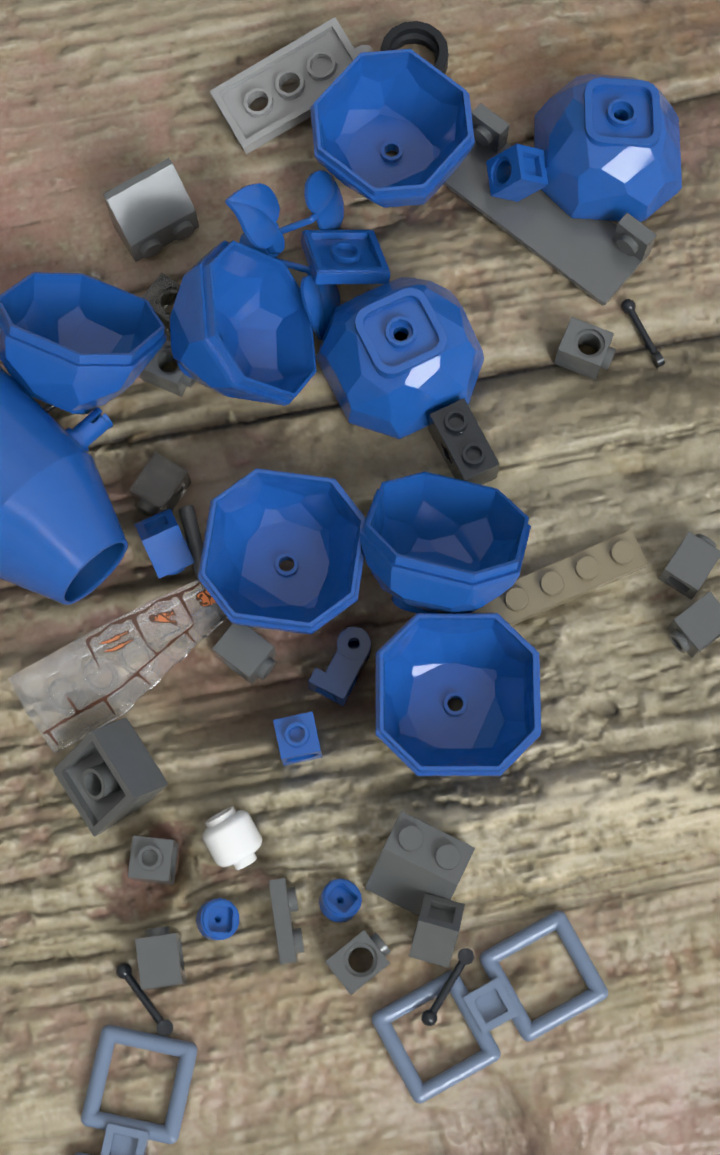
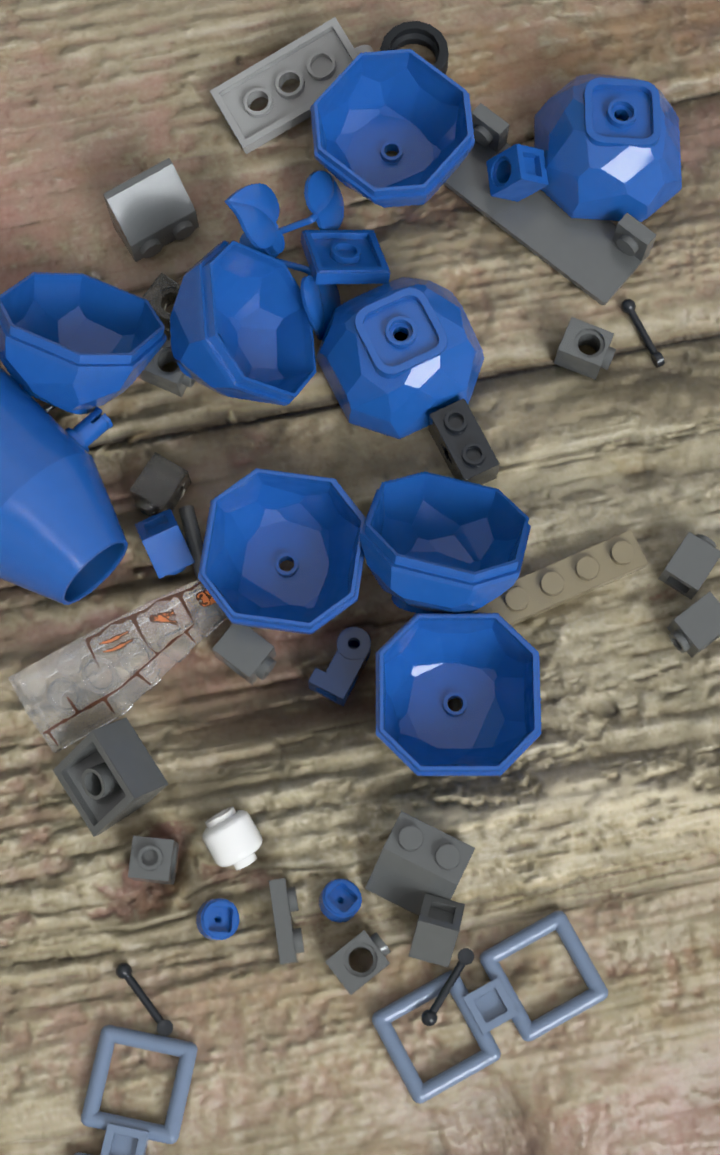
(160, 959): dark grey brick -> none
(297, 738): blue brick -> none

